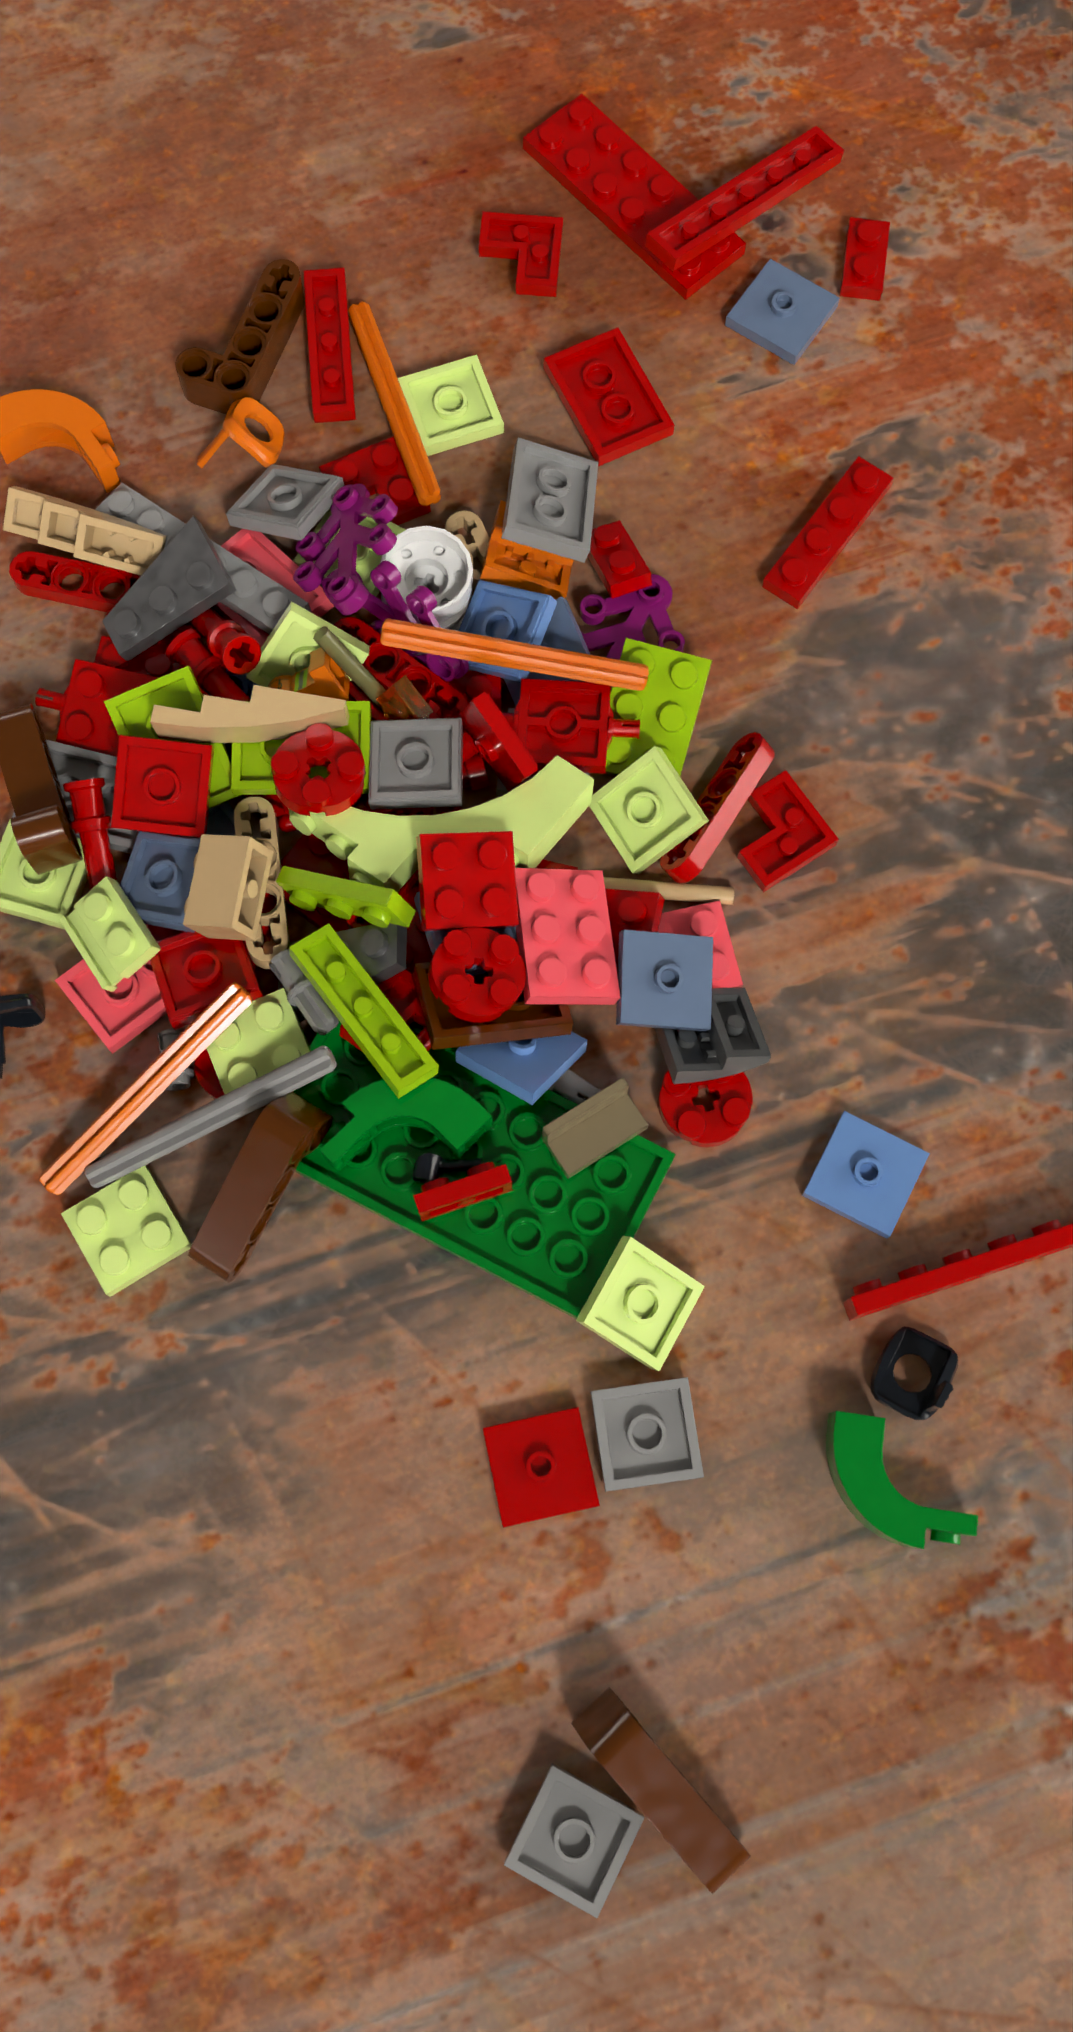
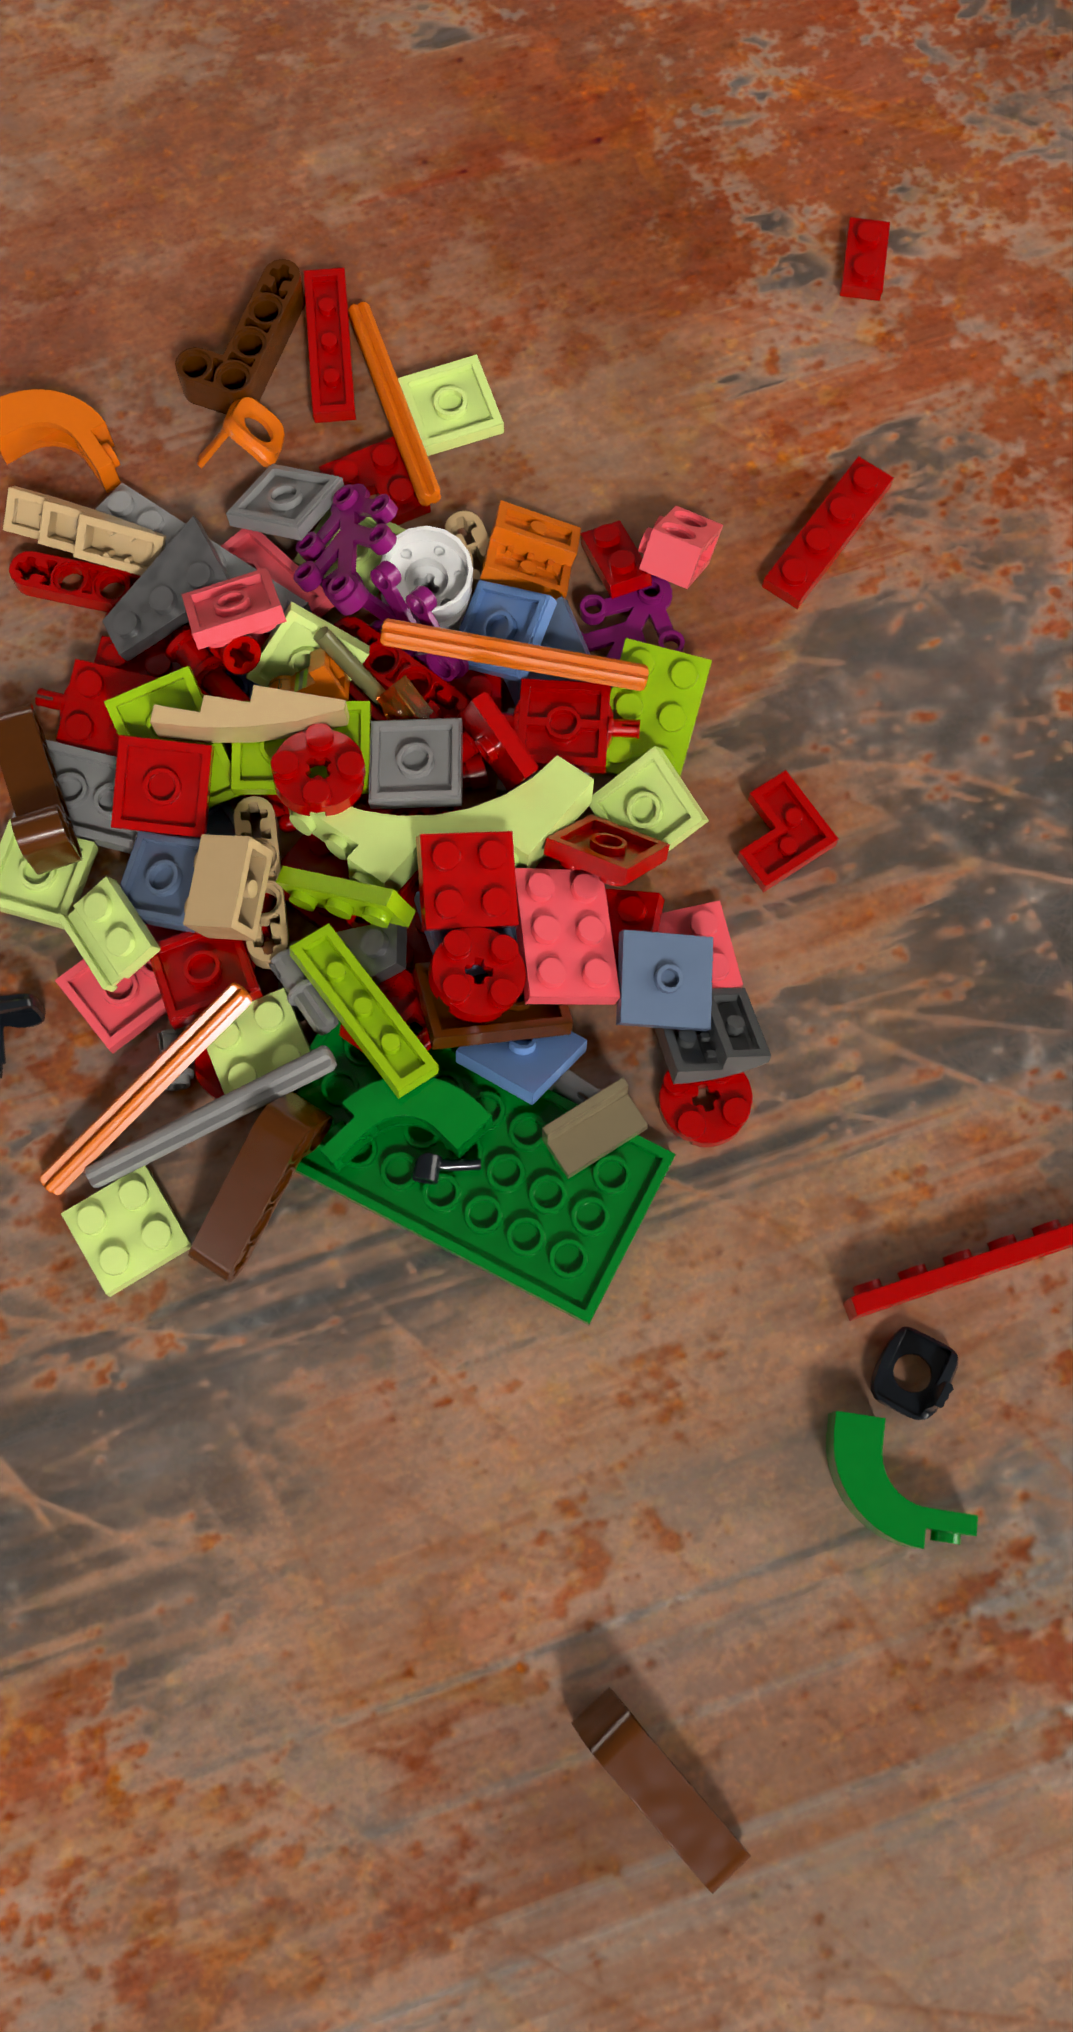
(92, 826): red pin -> none
(233, 609): none -> coral plate
(444, 1196): red plate -> none
(530, 240): red plate -> none
(540, 1467): red plate -> none
(550, 500): light grey plate -> none
(574, 1840): light grey plate -> none
(606, 850): none -> red plate
(608, 396): red plate -> none
(623, 187): red plate -> none
(640, 1303): yellowish green plate -> none
(646, 1434): light grey plate -> none
(675, 891): tan bar -> none
(679, 546): none -> coral brick
(721, 805): red beam -> none
(743, 198): red plate -> none
(782, 311): sand blue plate -> none
(865, 1174): medium blue plate -> none

